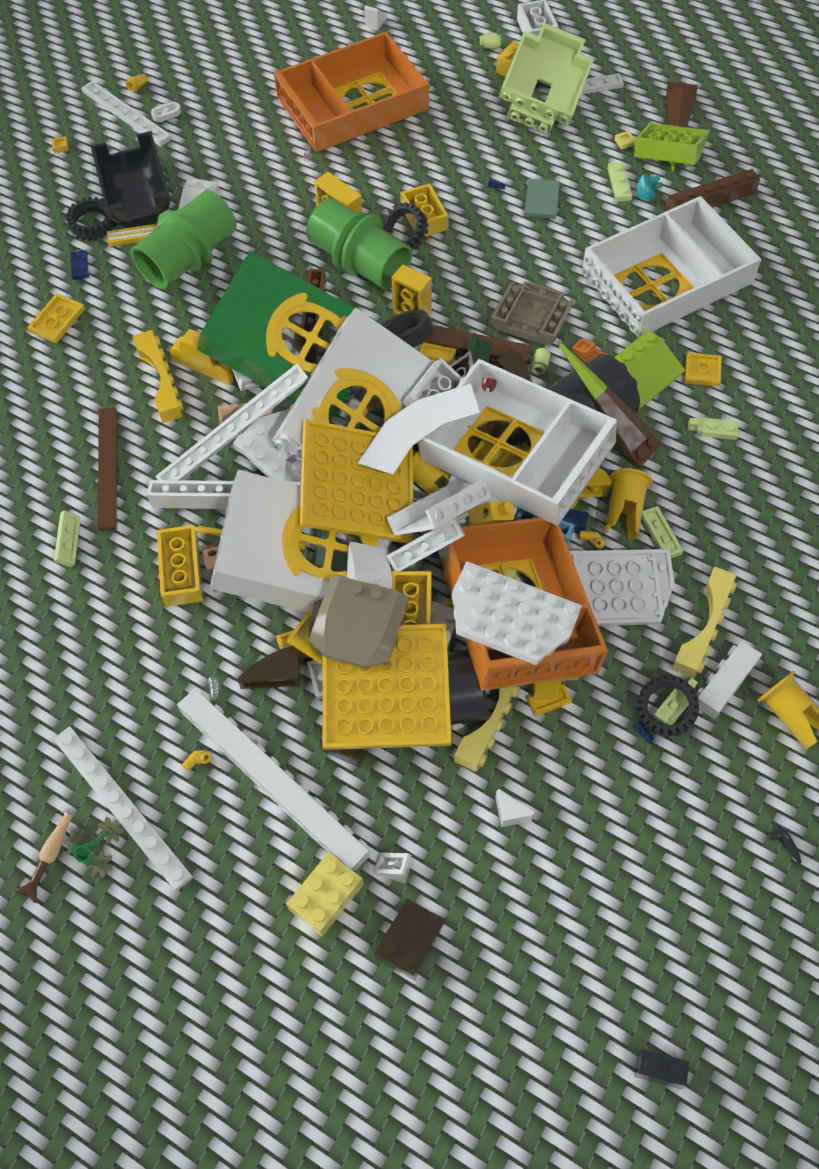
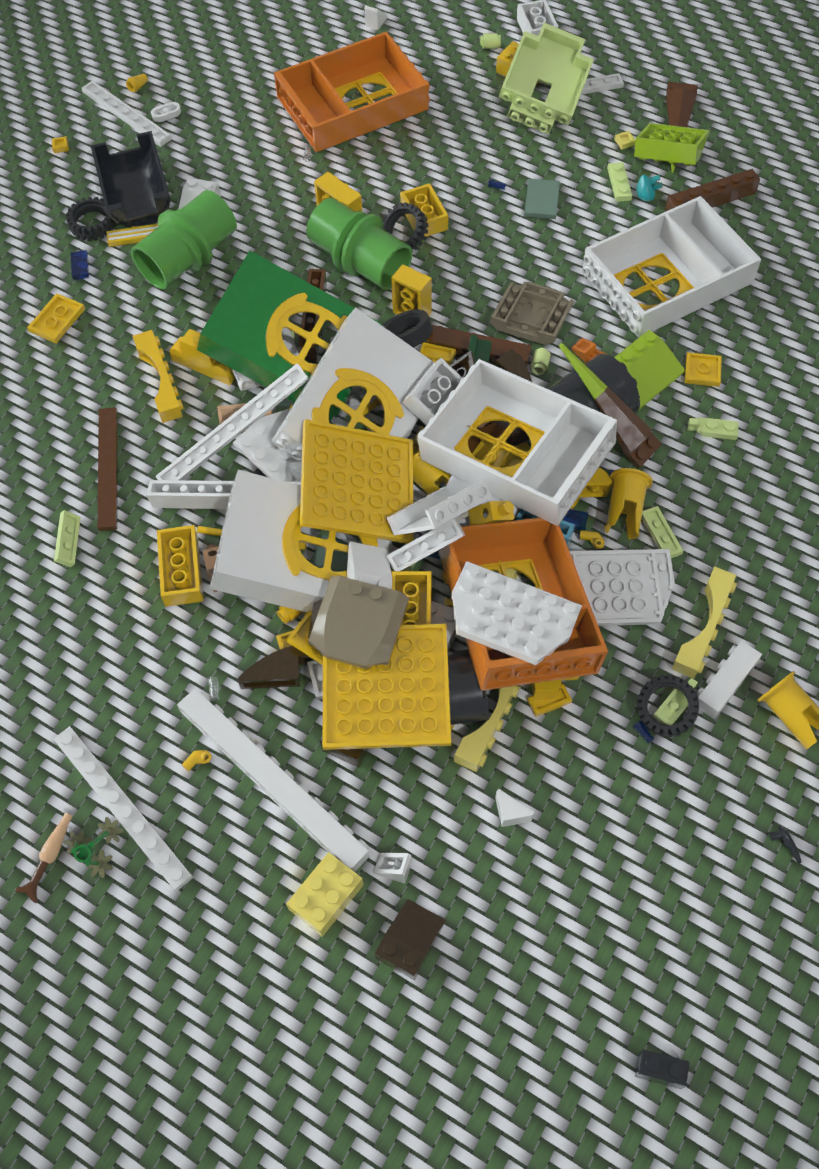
(288, 614): none -> yellow brick
(414, 424): white sticker -> none
(488, 383): dark red hinge -> none

